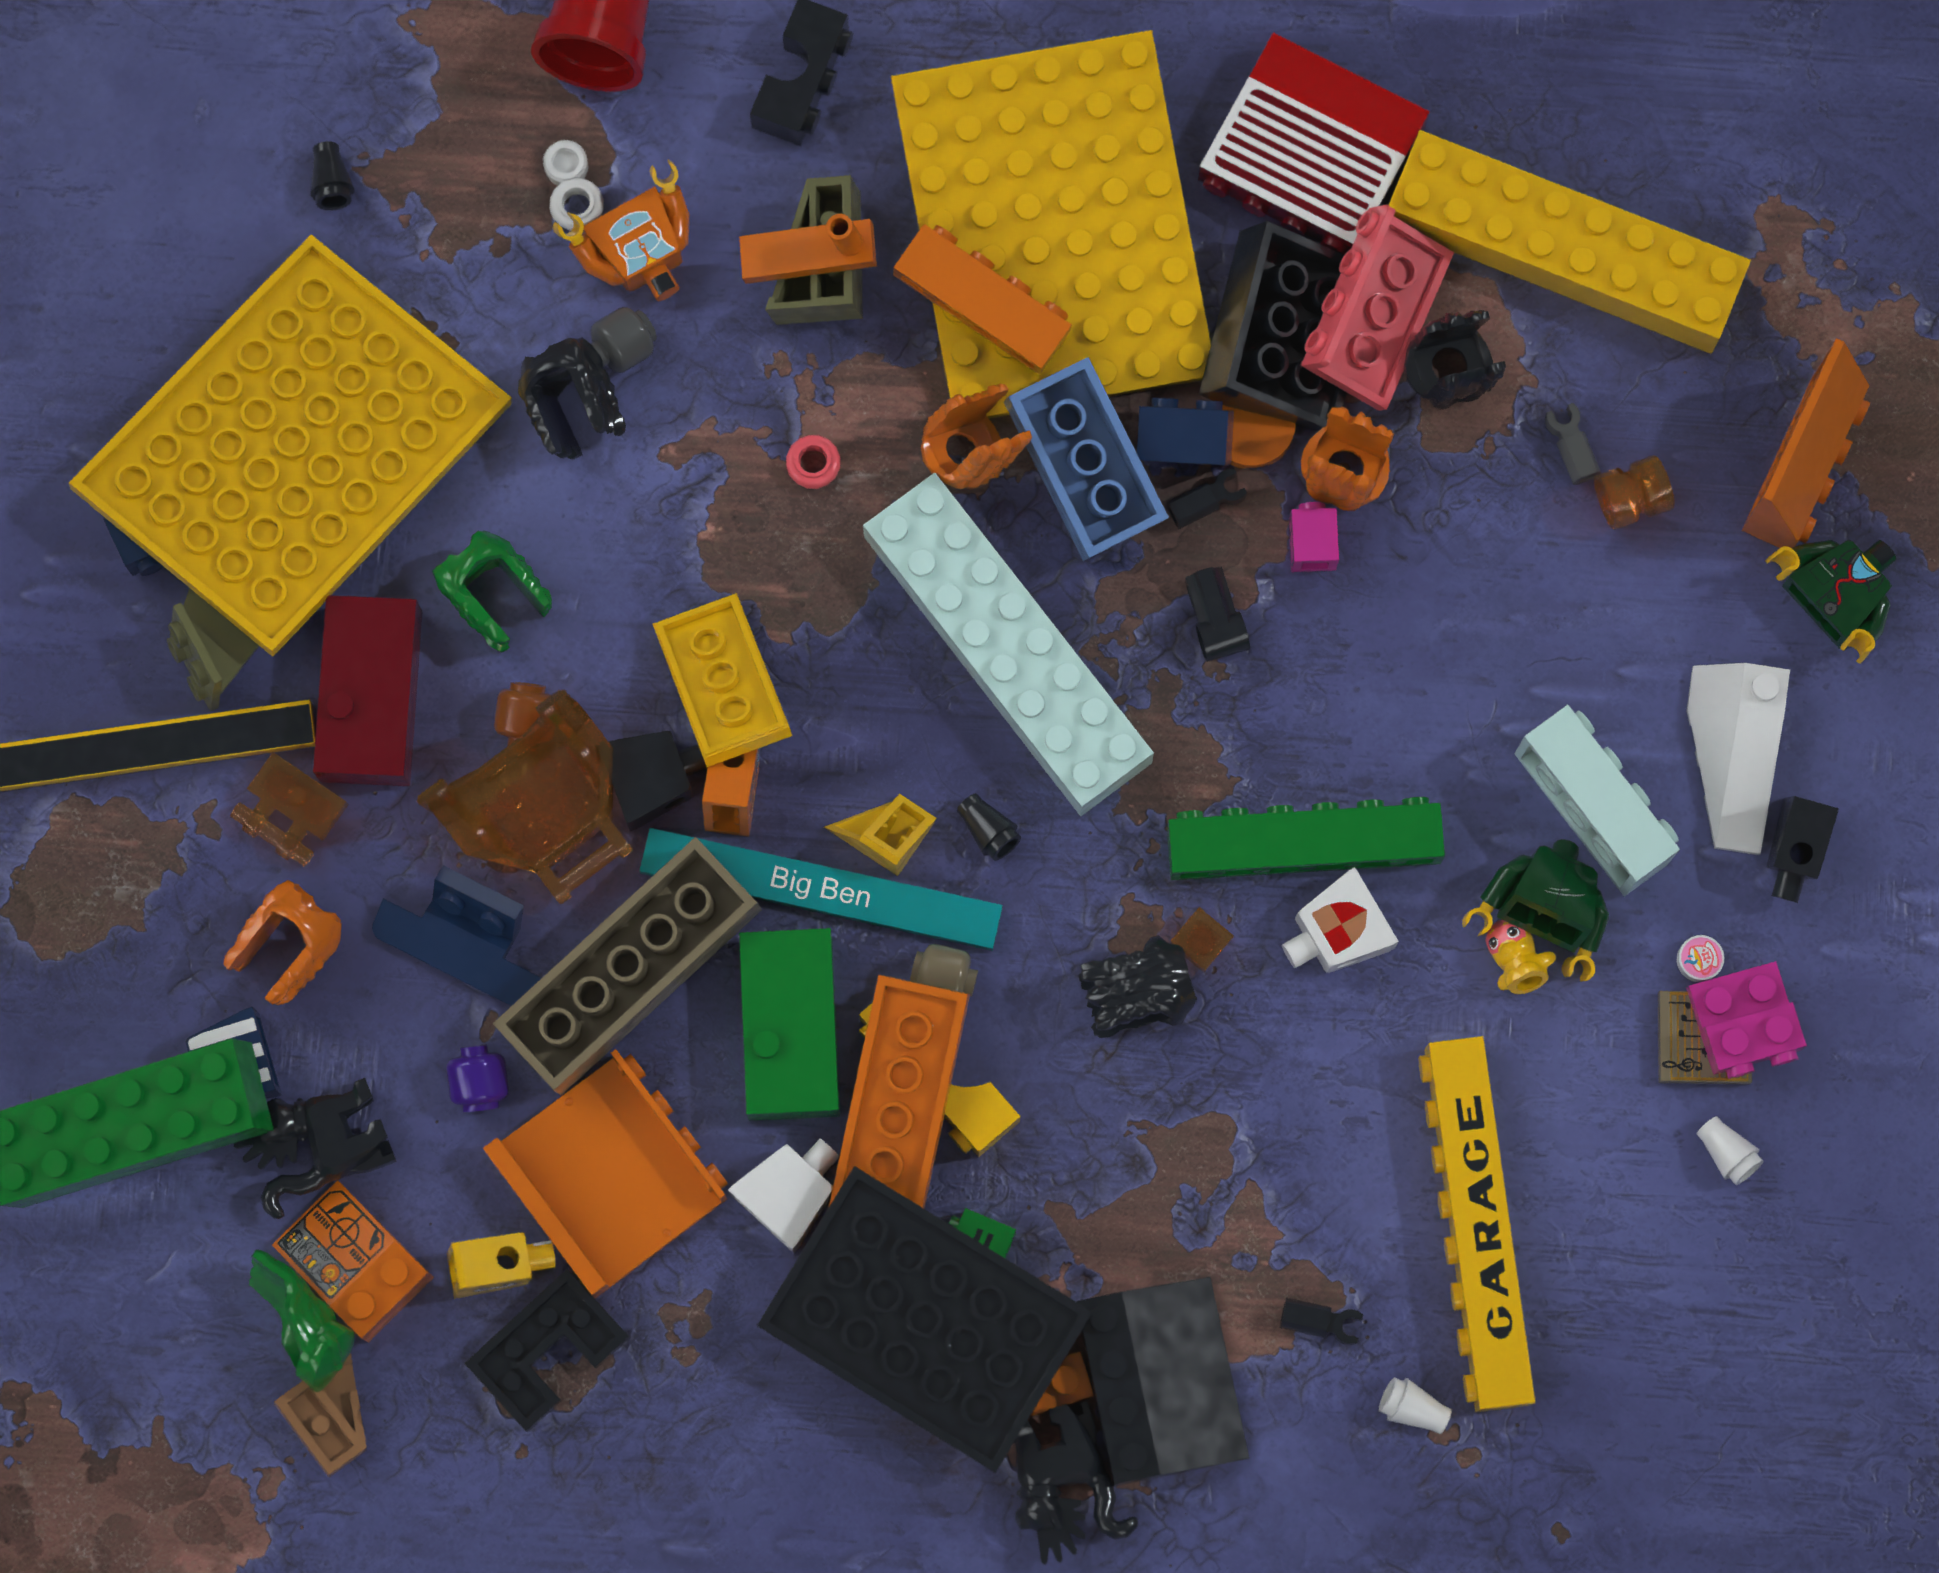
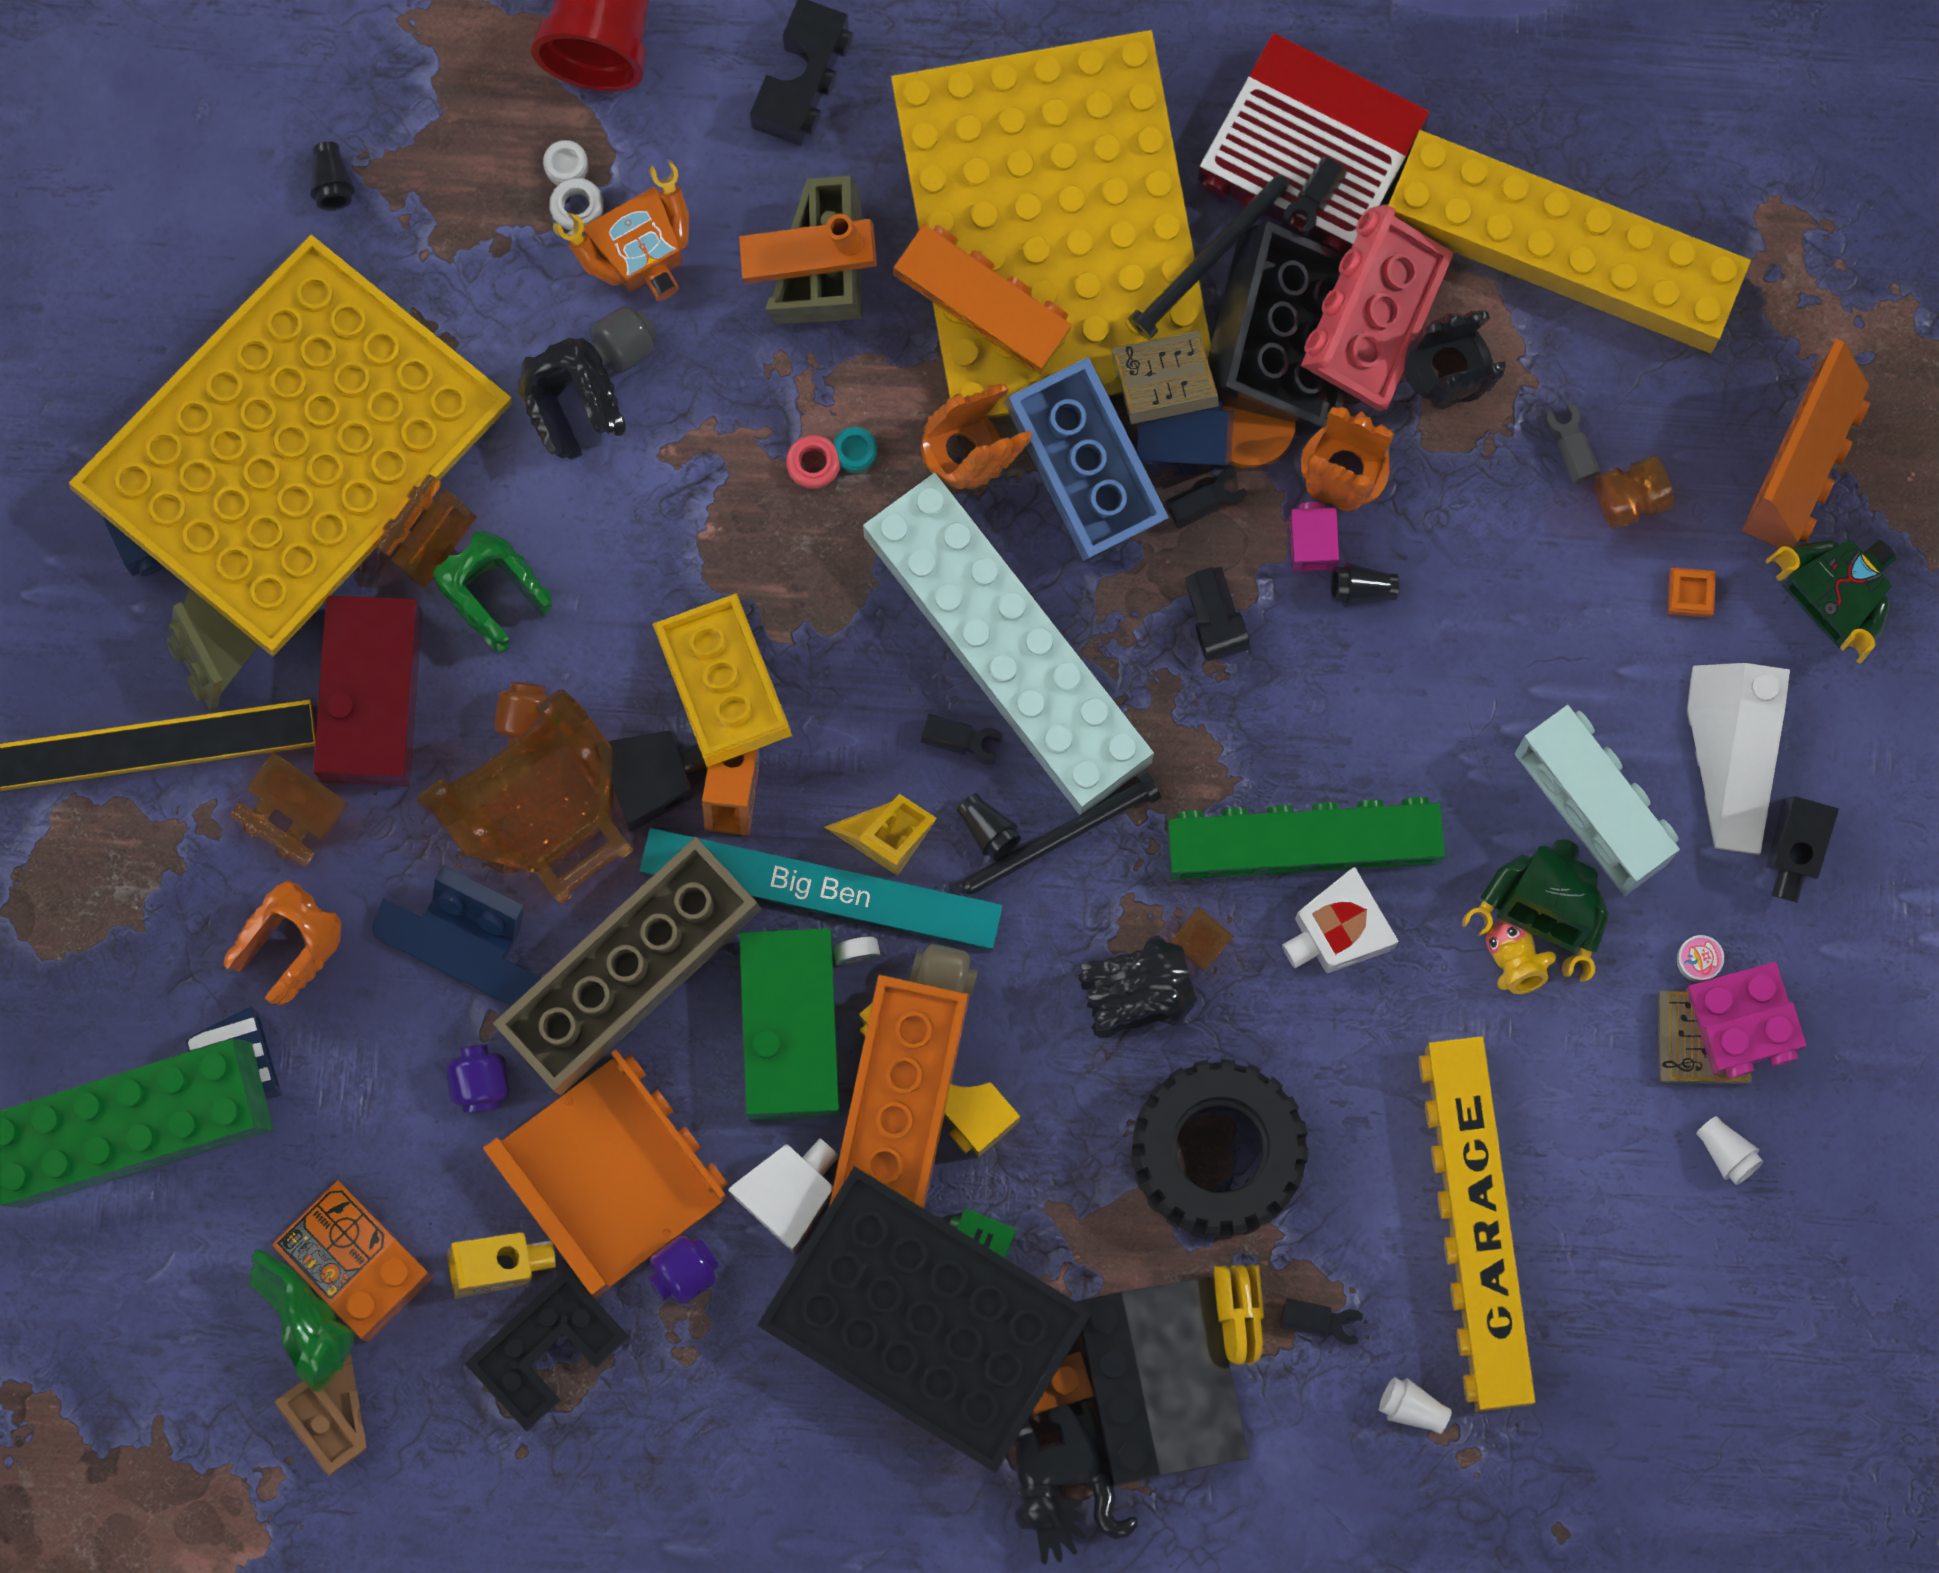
(332, 1143): black animal -> none
(434, 535): none -> clear orange plate
(682, 1269): none -> dark purple head
(855, 450): none -> teal tile
(856, 950): none -> white tile
(959, 737): none -> black bar
(1061, 835): none -> black bar
(1145, 322): none -> black bar
(1165, 377): none -> dark tan tile
(1230, 1087): none -> black tyre
(1240, 1311): none -> yellow arm
(1316, 193): none -> black bar
(1362, 585): none -> black cone
(1691, 592): none -> orange tile

